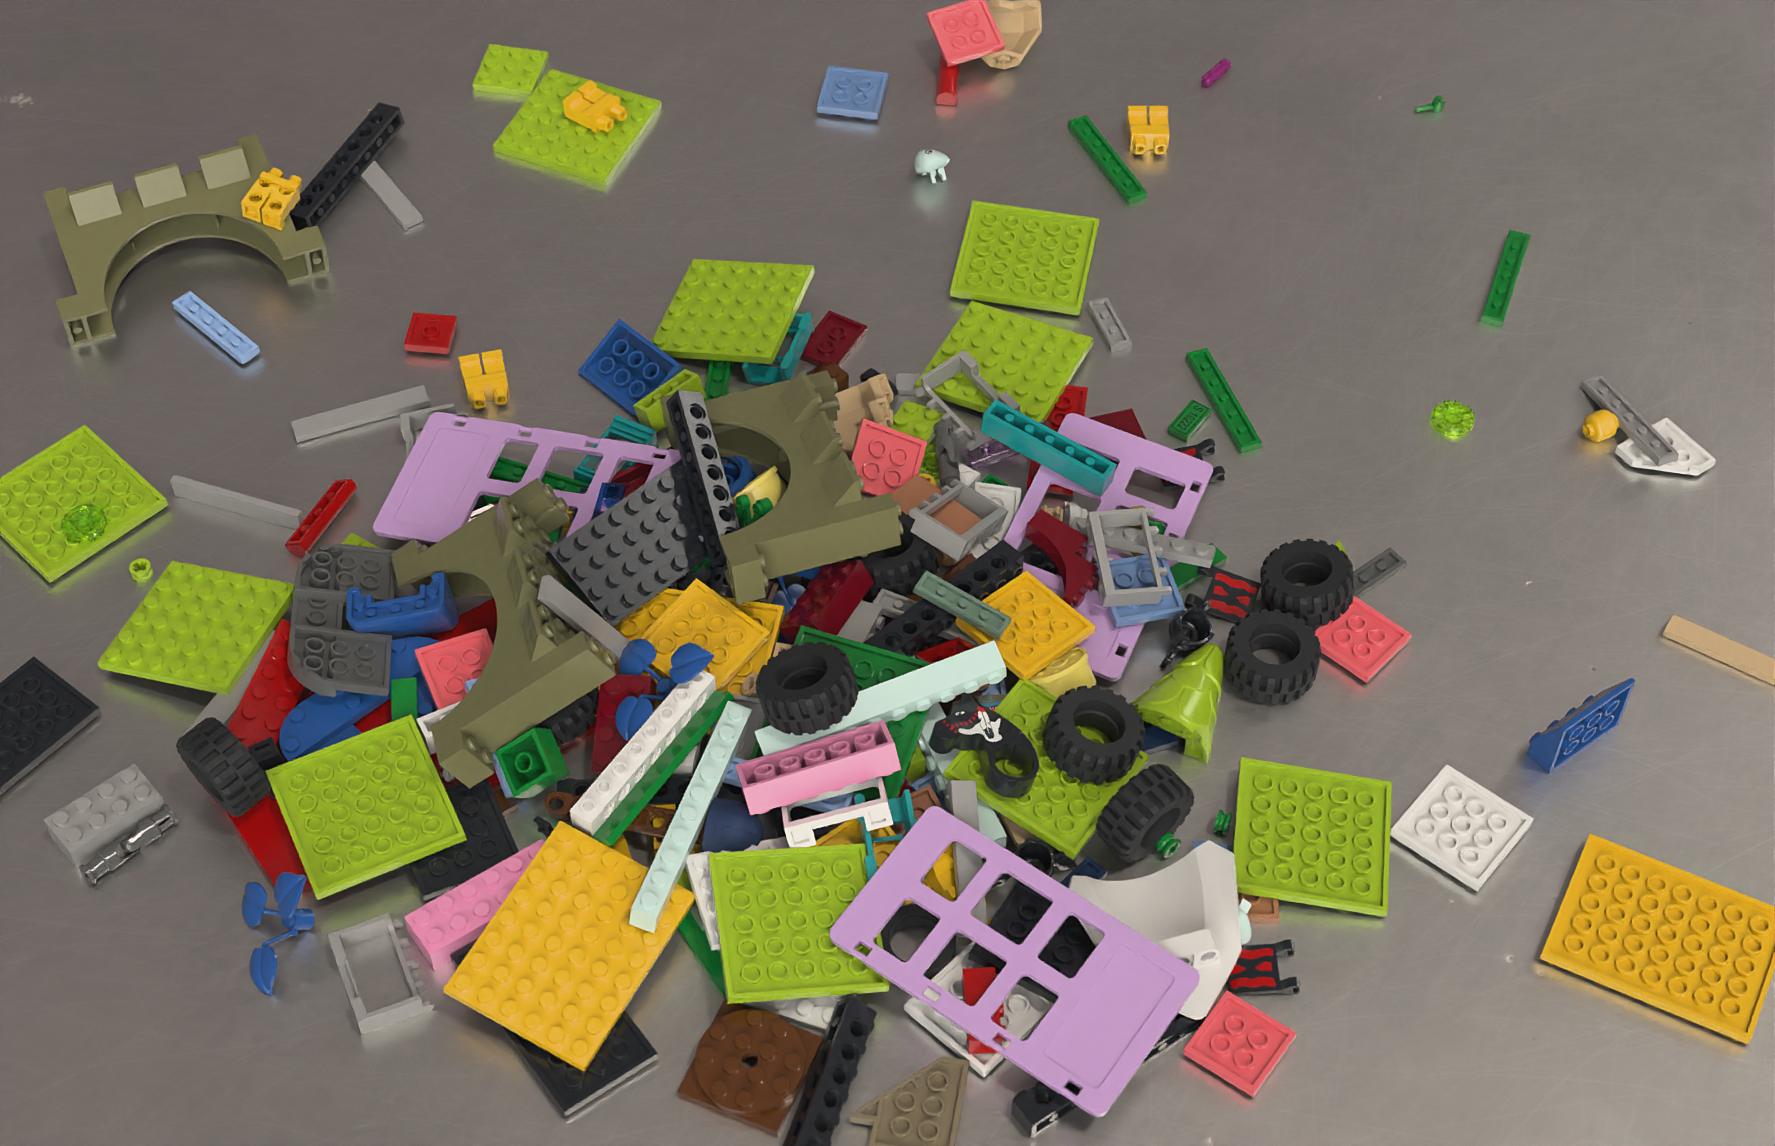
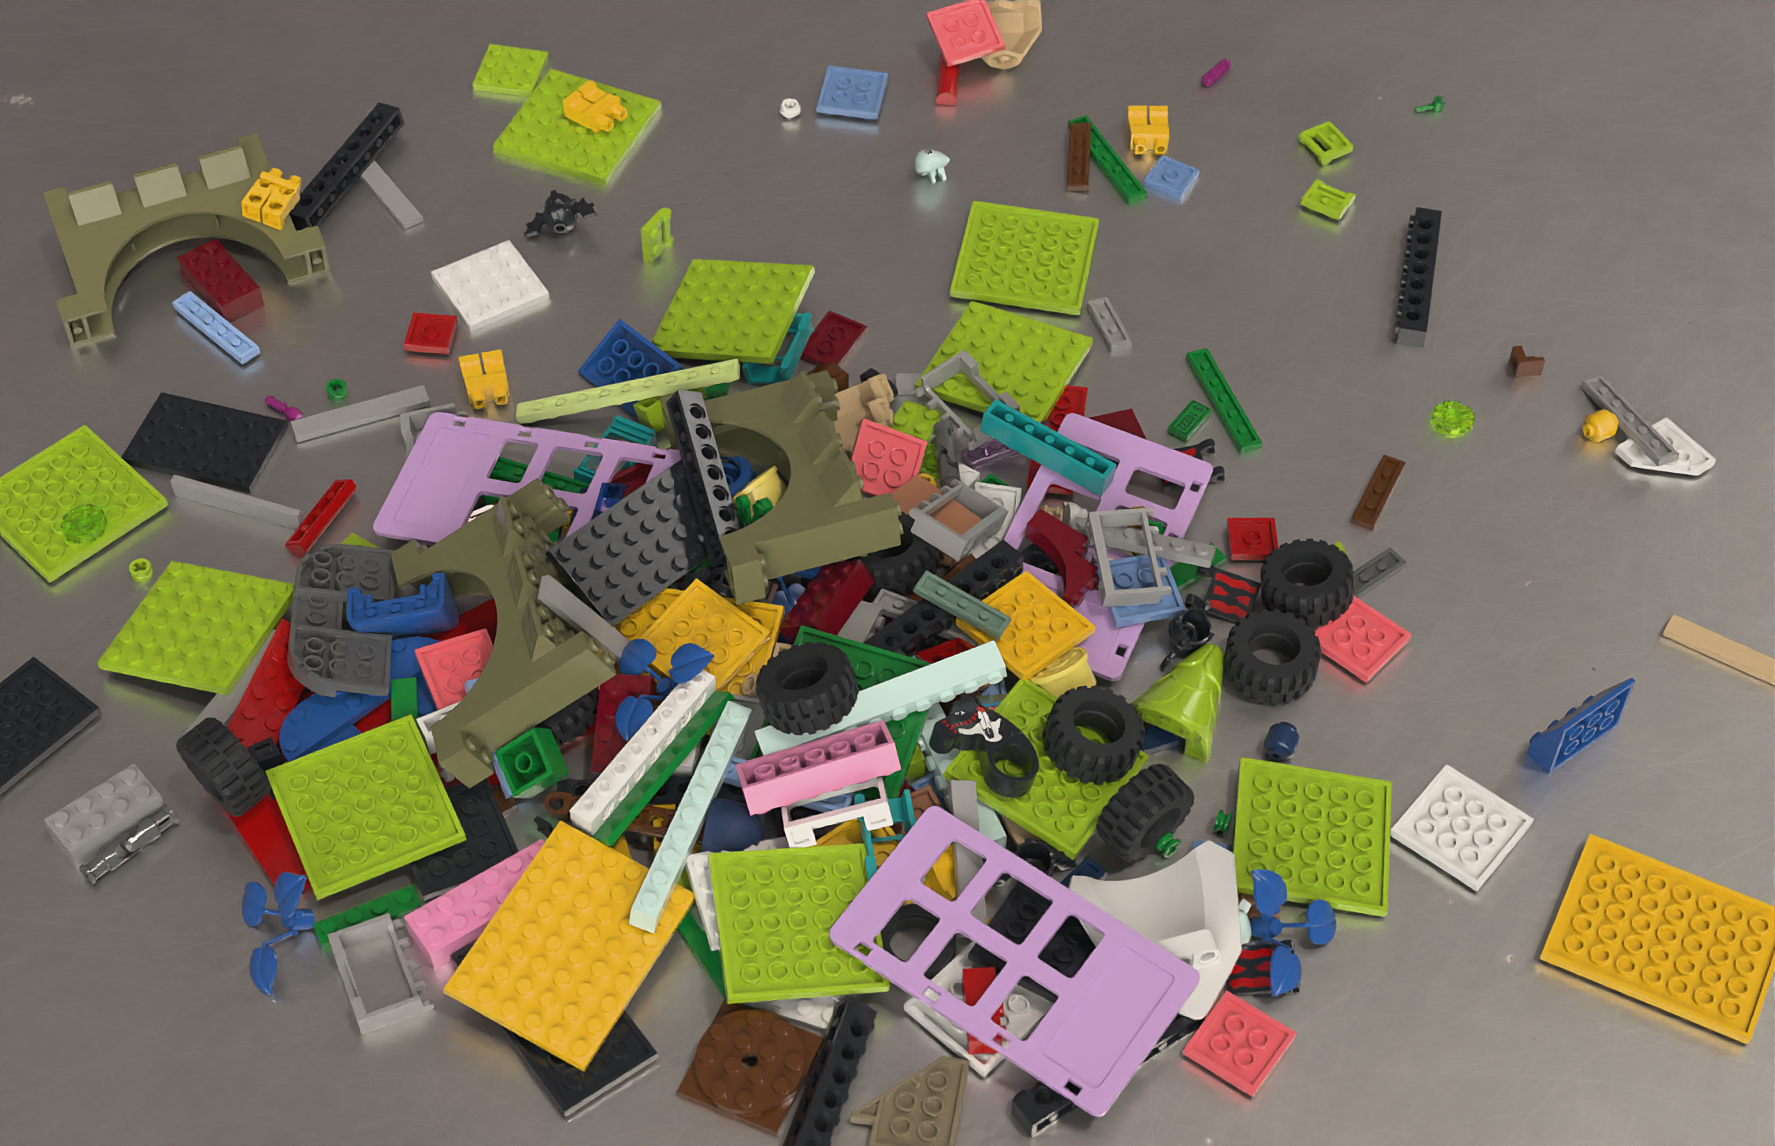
(205, 442): none -> black plate
(220, 281): none -> dark red brick
(291, 413): none -> magenta piece
(337, 394): none -> green bush
(396, 904): none -> green plate
(490, 285): none -> white plate
(560, 215): none -> black helmet
(628, 391): none -> yellowish green plate
(653, 238): none -> lime plate
(790, 108): none -> white plate
(1079, 157): none -> reddish brown tile
(1171, 177): none -> medium blue tile
(1251, 538): none -> red plate
(1270, 894): none -> blue plant
(1281, 741): none -> dark blue head
(1327, 199): none -> lime plate
(1330, 138): none -> lime plate
(1378, 492): none -> reddish brown tile
(1418, 277): none -> black brick
(1505, 278): green tile -> none
(1525, 366): none -> reddish brown panel

